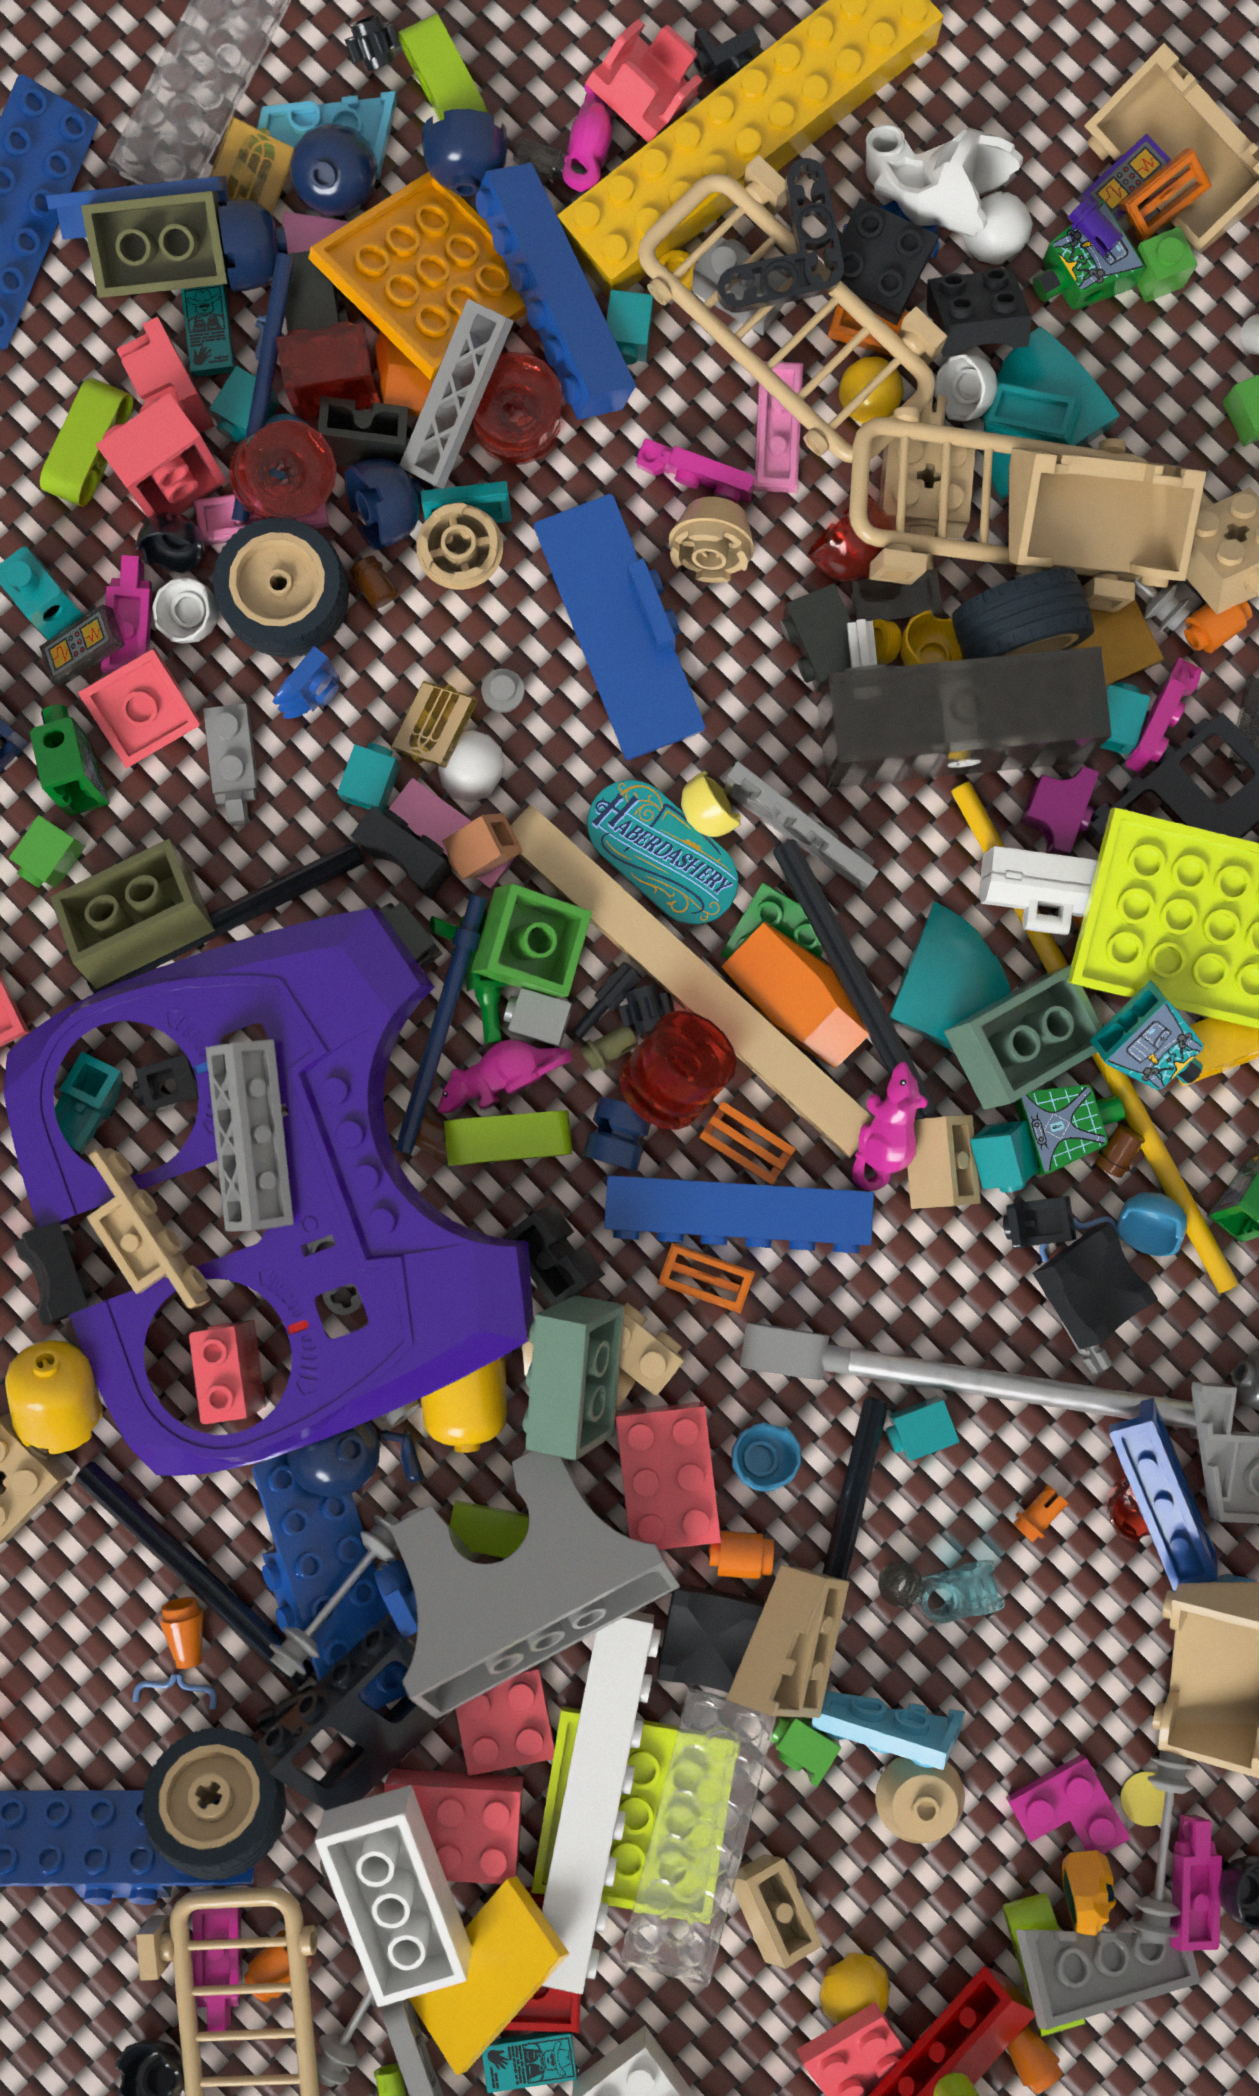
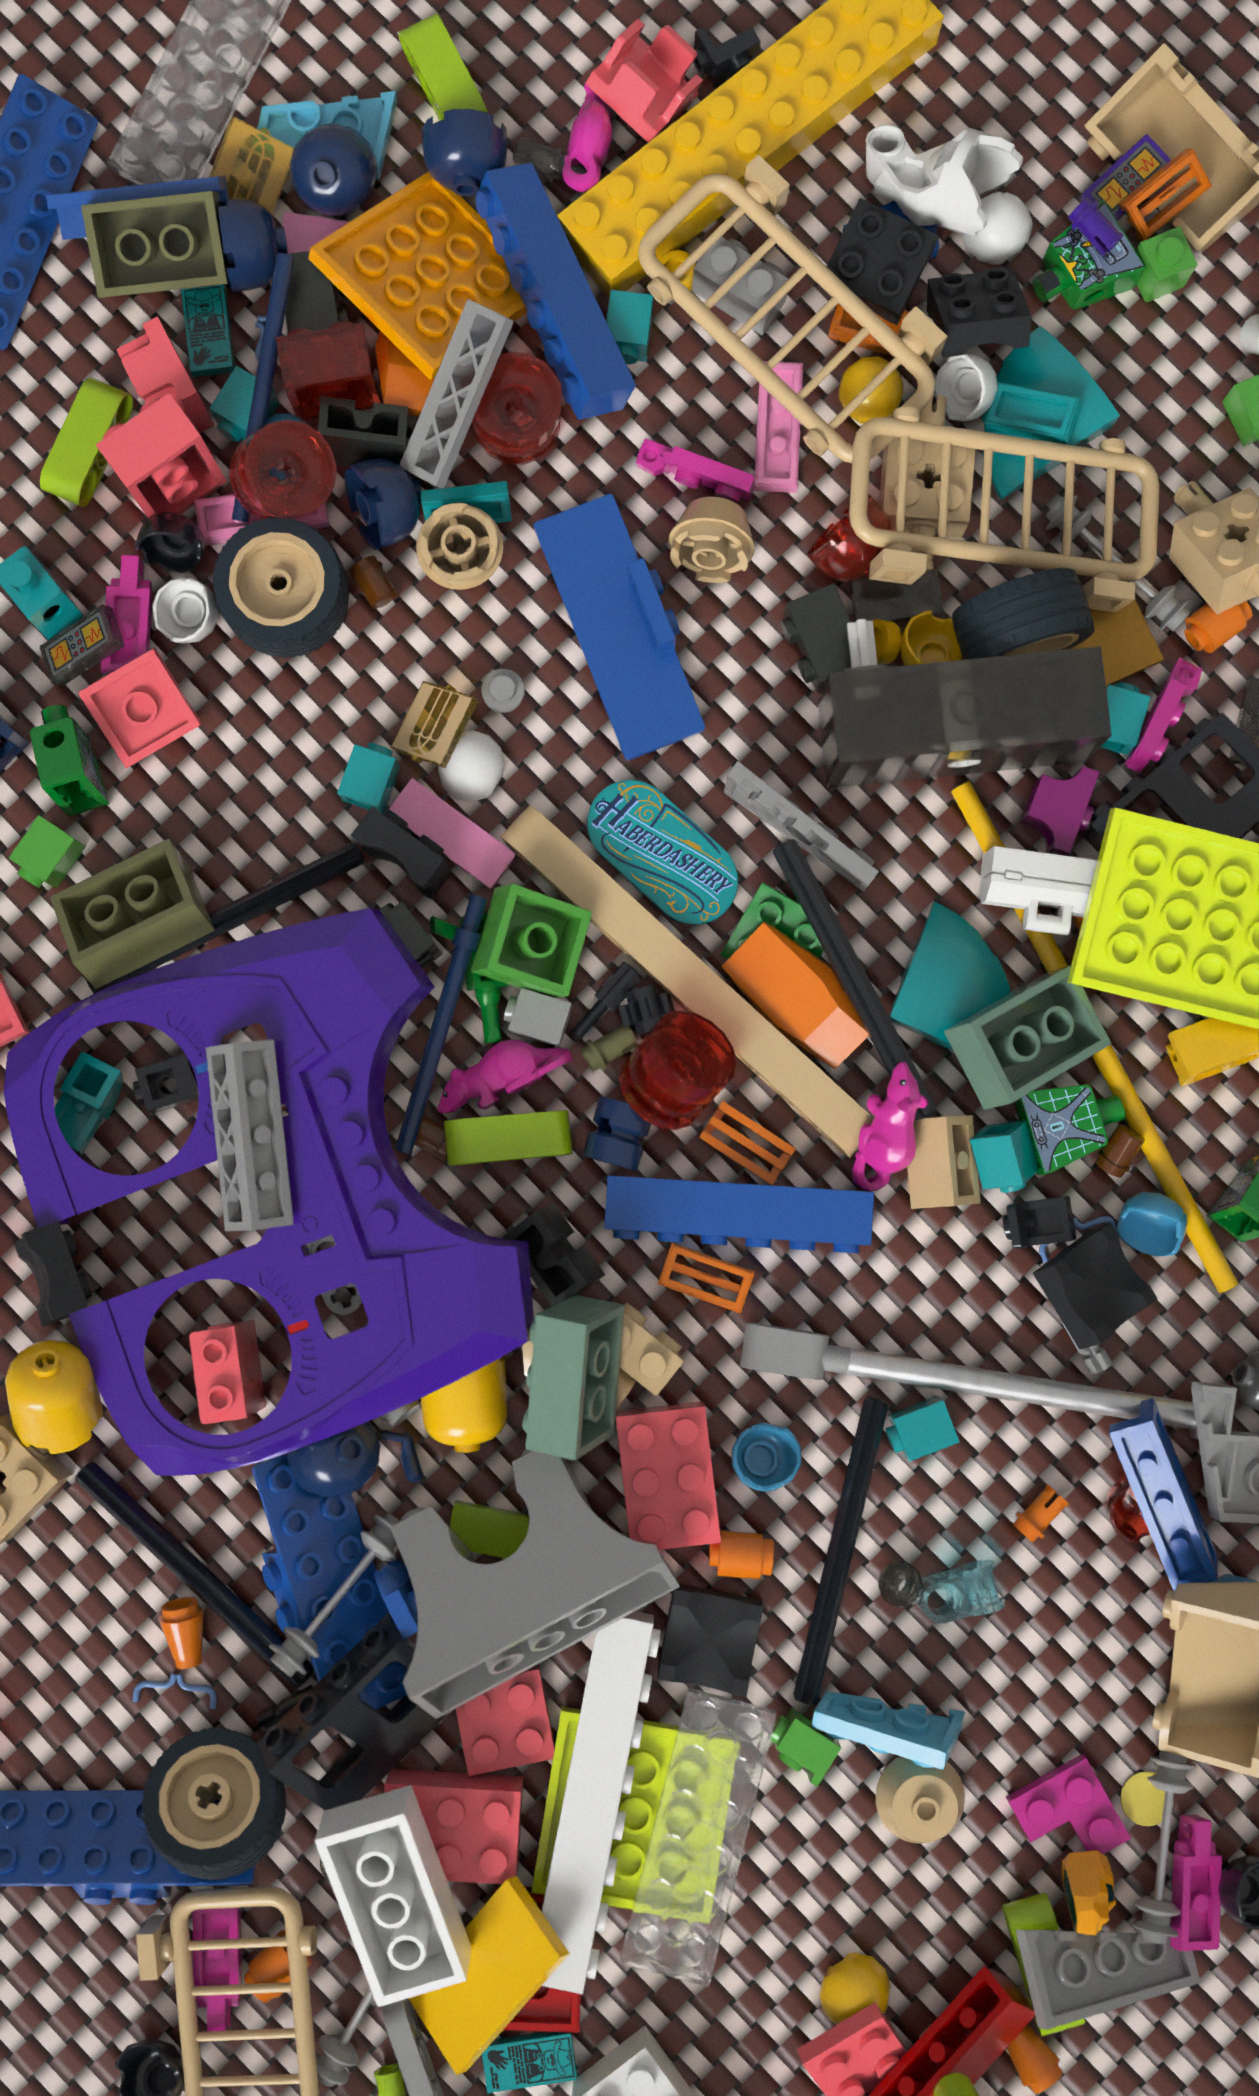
(138, 1238): tan bracket -> none
(231, 759): light grey hinge -> none
(308, 685): blue plate -> none
(372, 42): black gear -> none
(482, 846): nougat brick -> none
(708, 807): light yellow hair -> none
(776, 1911): tan brick -> none
(792, 1645): tan wedge -> none
(800, 264): black beam -> none
(1102, 514): tan windscreen -> none
(1150, 1041): torso -> none

